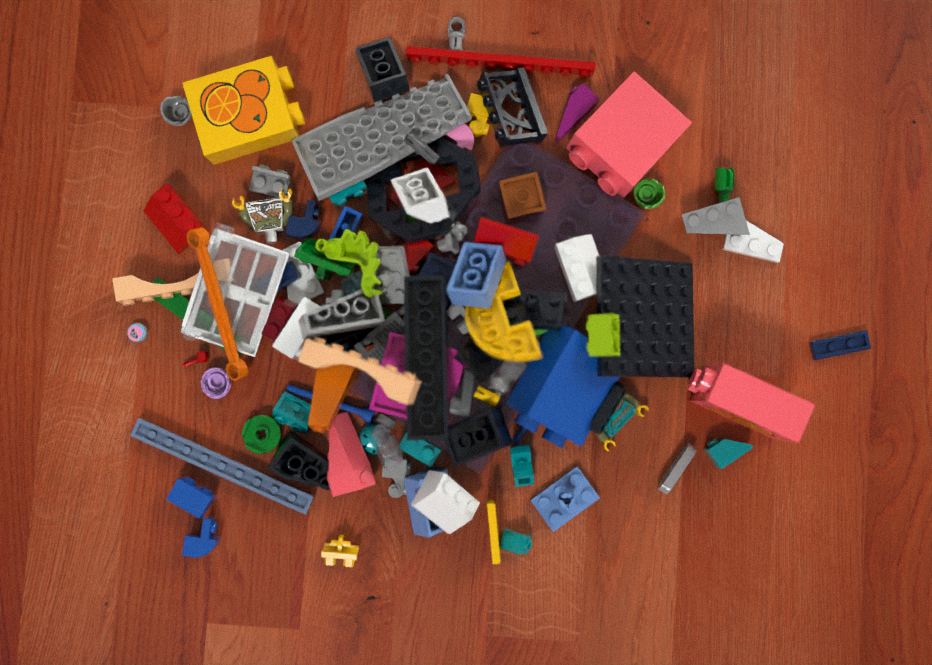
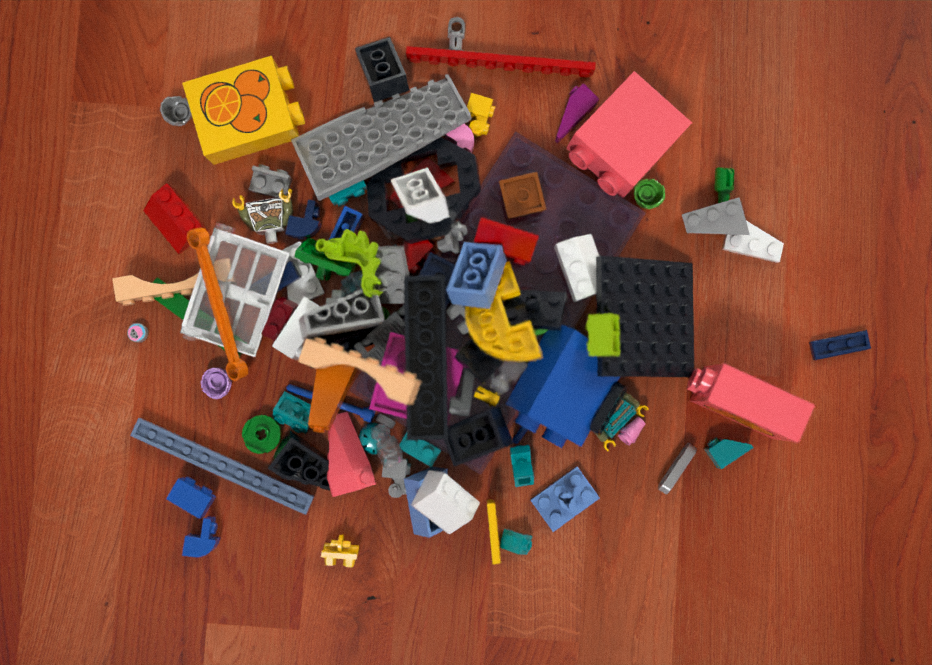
(201, 358): red hand -> none
(421, 148): dark grey axle -> none
(500, 119): black fence -> none
(631, 431): none -> bright pink cone

